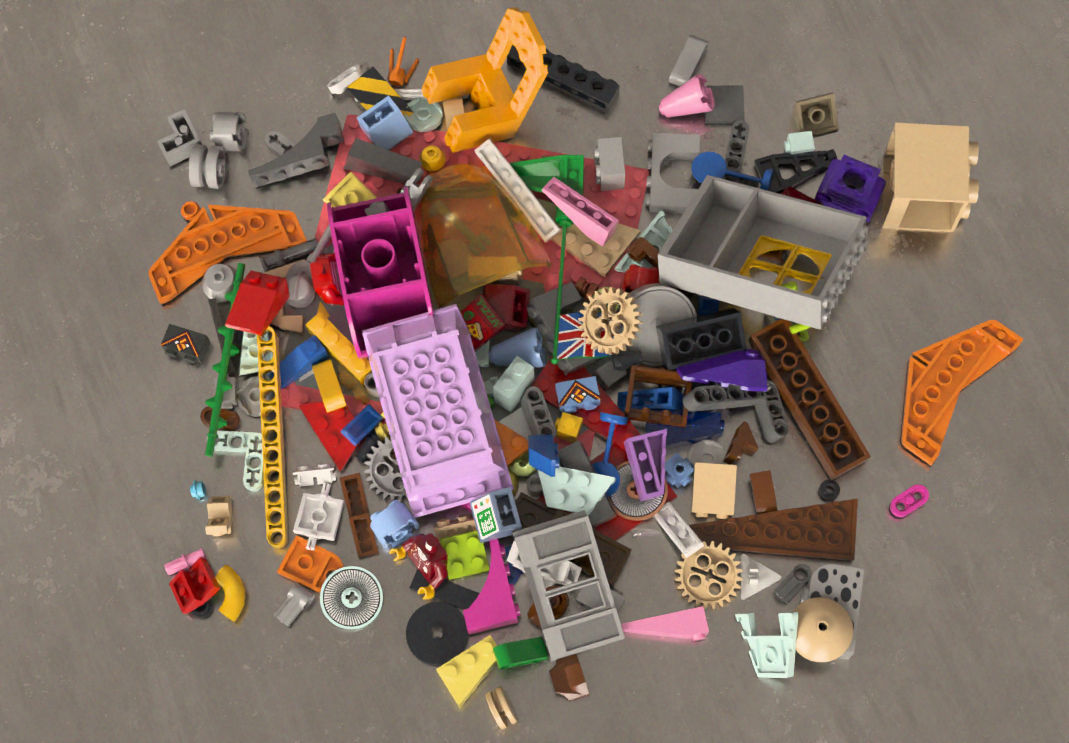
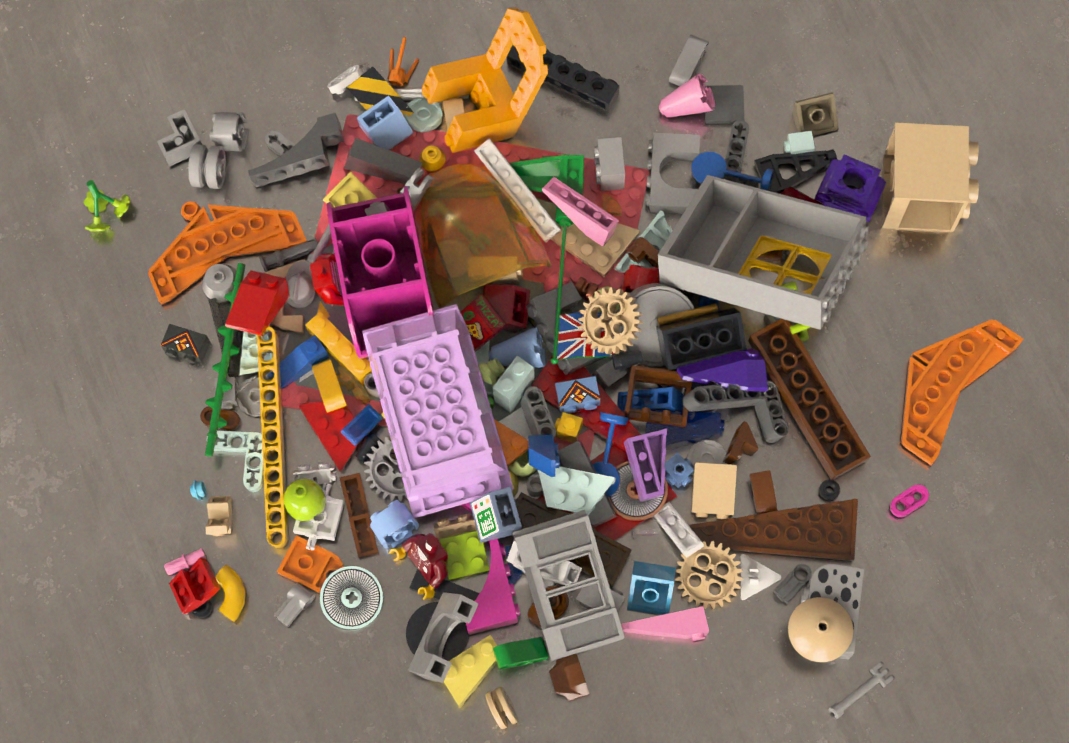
(97, 202): none -> lime plant
(304, 499): none -> lime cylinder
(382, 431): light yellow plate -> none
(448, 613): none -> light grey arch
(491, 371): none -> yellowish green animal
(610, 205): none -> tile
(651, 588): none -> dark azure slope
(687, 314): none -> pearl gold bar
(771, 654): light aqua wing -> none
(878, 677): none -> light grey hinge

